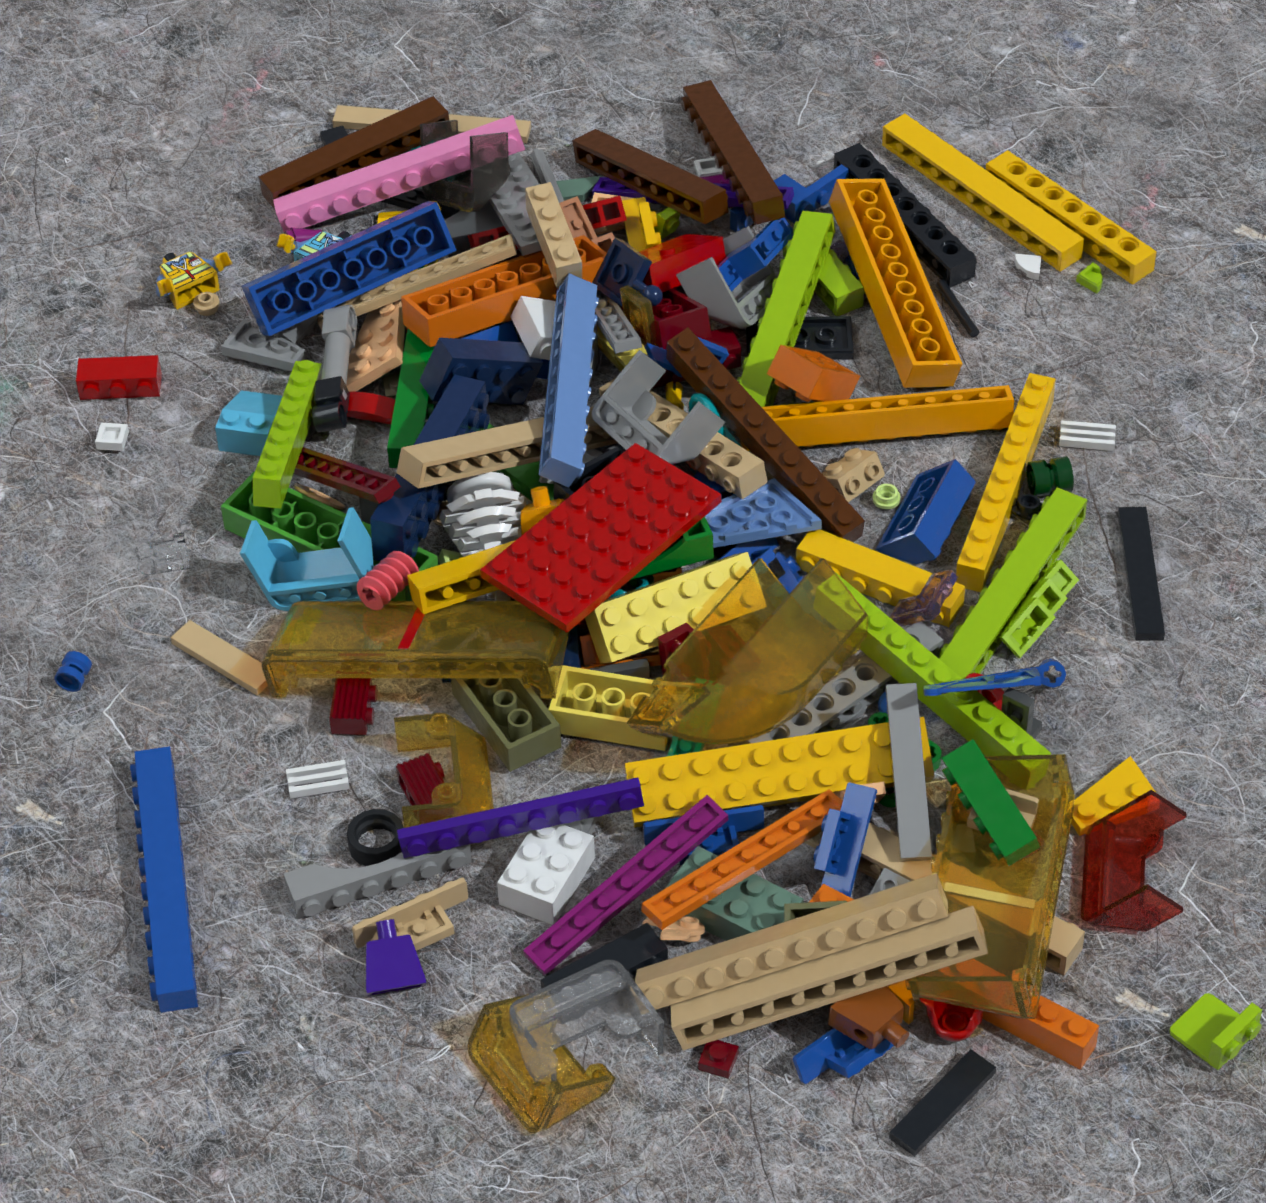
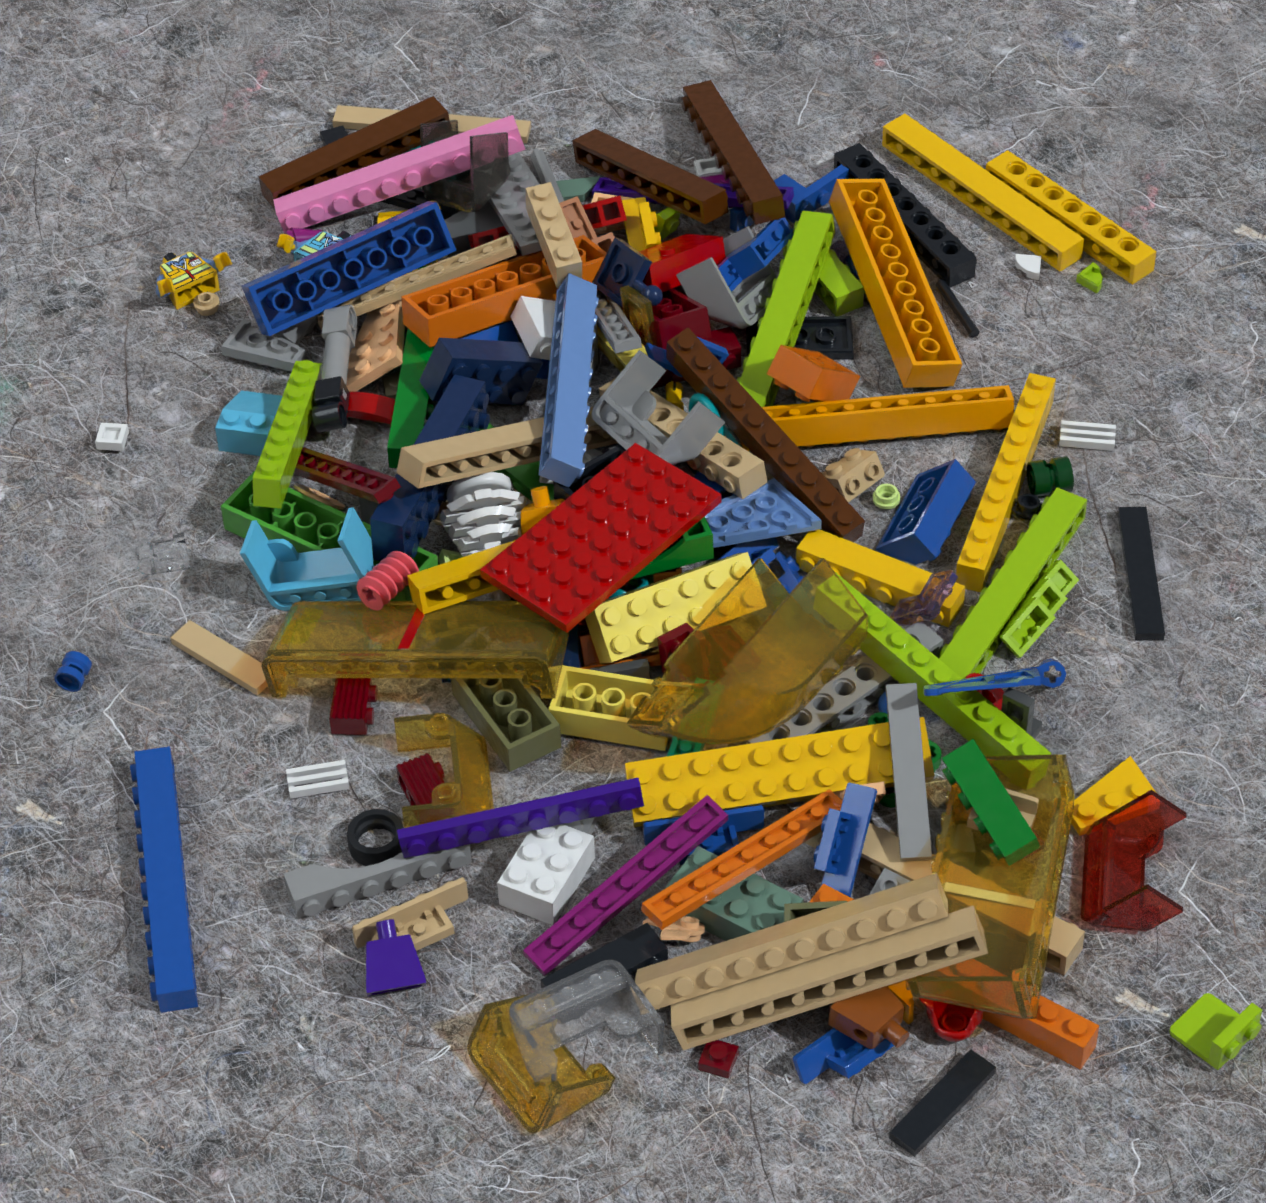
(118, 377): red brick -> none

